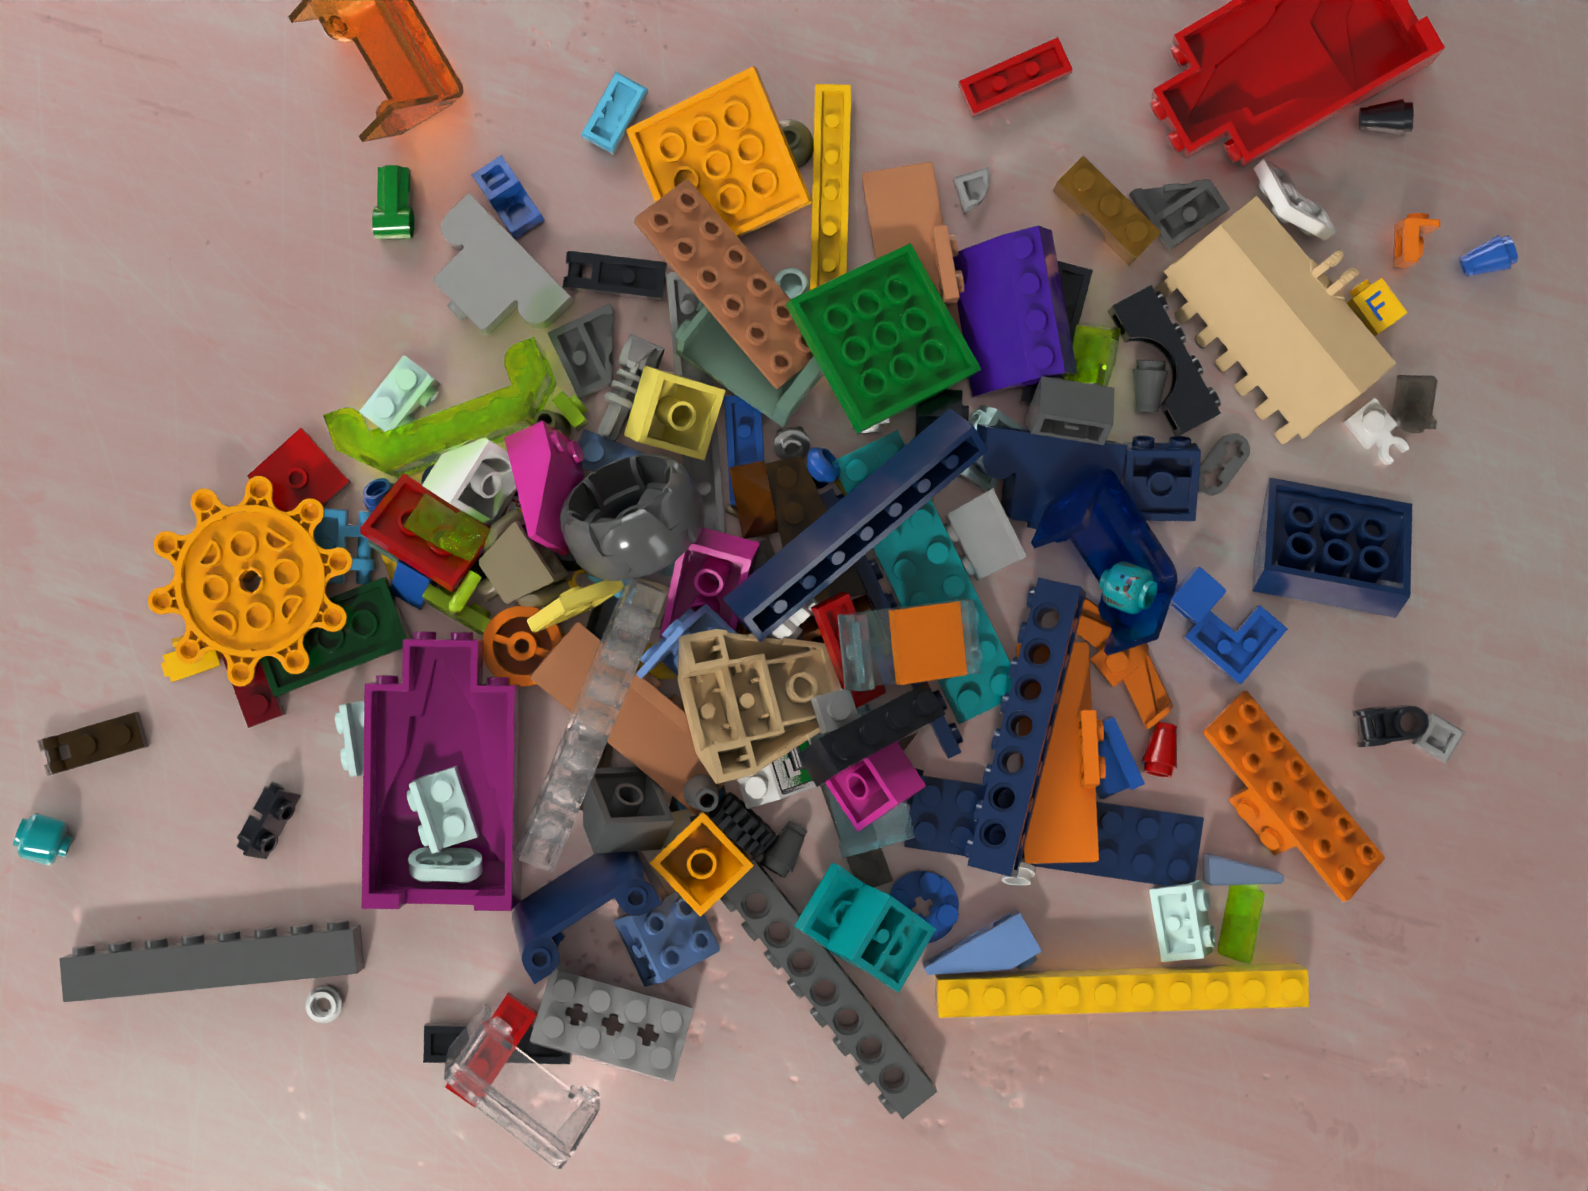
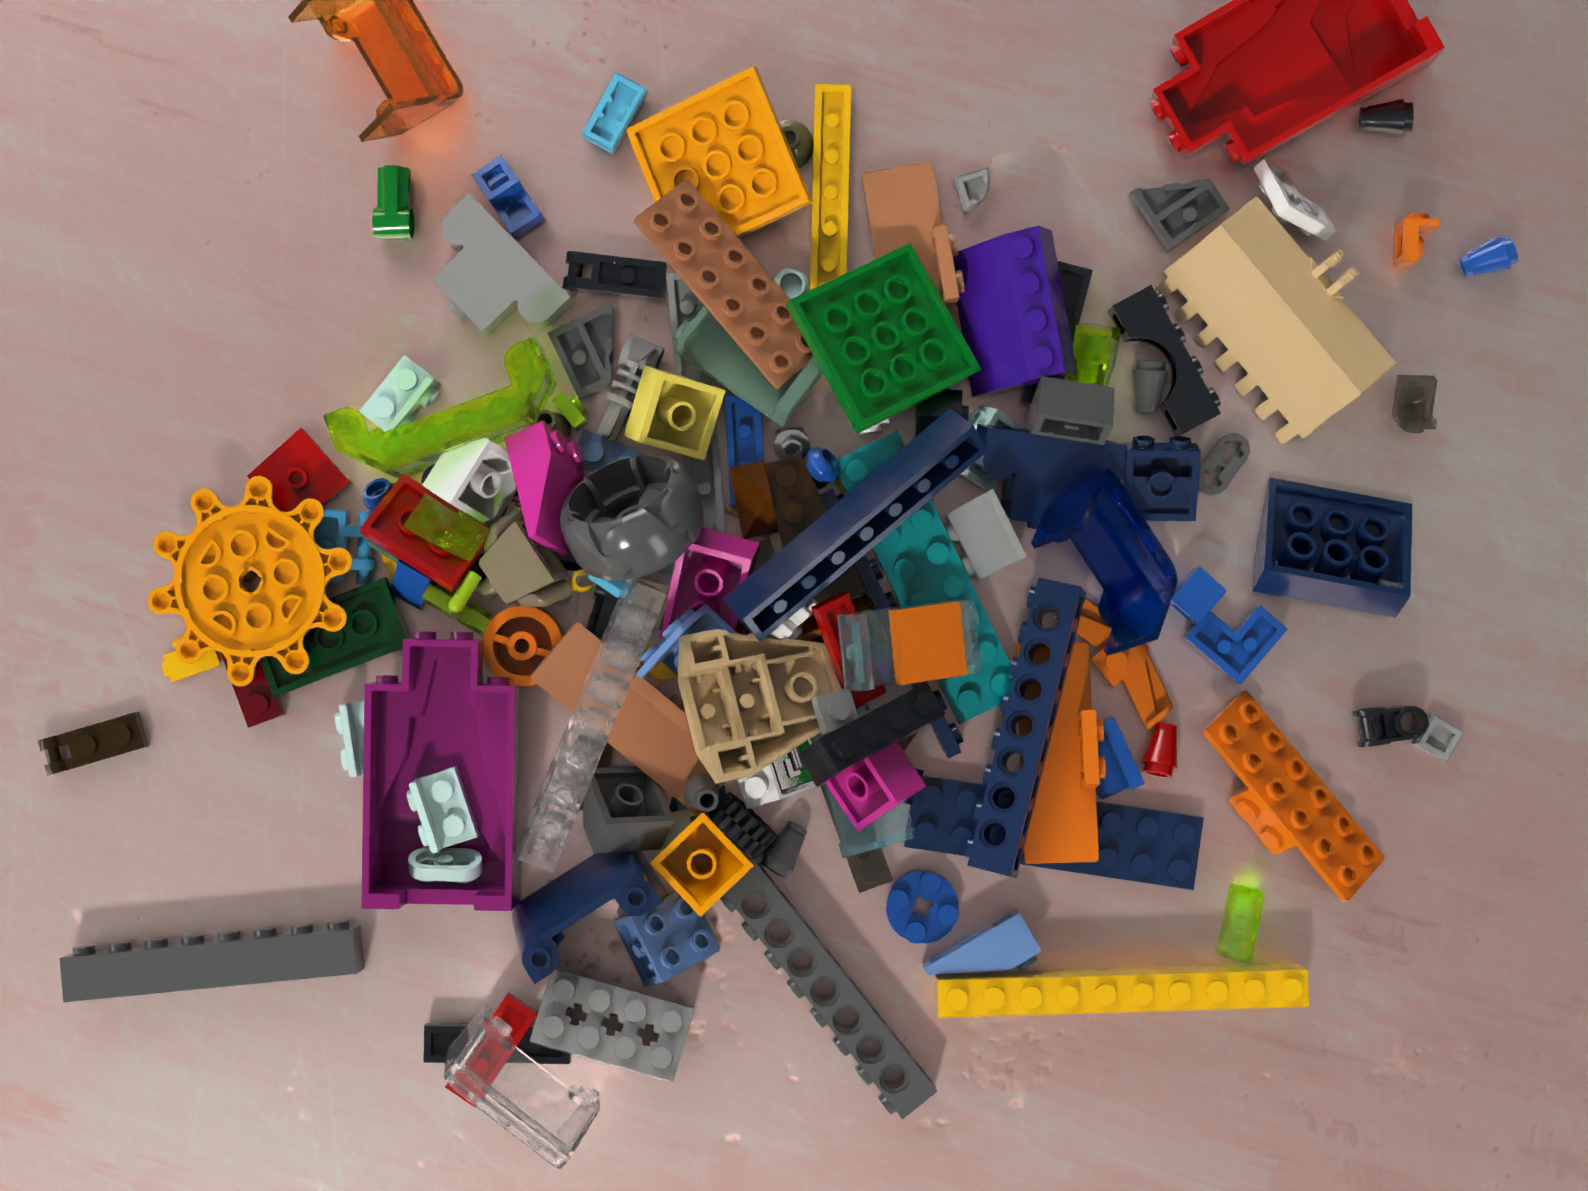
(42, 839): teal head -> none
(261, 836): black hinge -> none
(312, 1004): white plate -> none
(574, 603): light yellow plate -> none
(865, 927): teal bracket -> none
(1015, 77): red plate -> none
(1024, 876): white plate -> none
(1092, 194): pearl gold arch -> none
(1128, 587): teal head -> none
(1182, 921): light aqua bracket -> none
(1226, 871): sand blue slope -> none
(1372, 426): white plate -> none
(1375, 305): yellow brick -> none

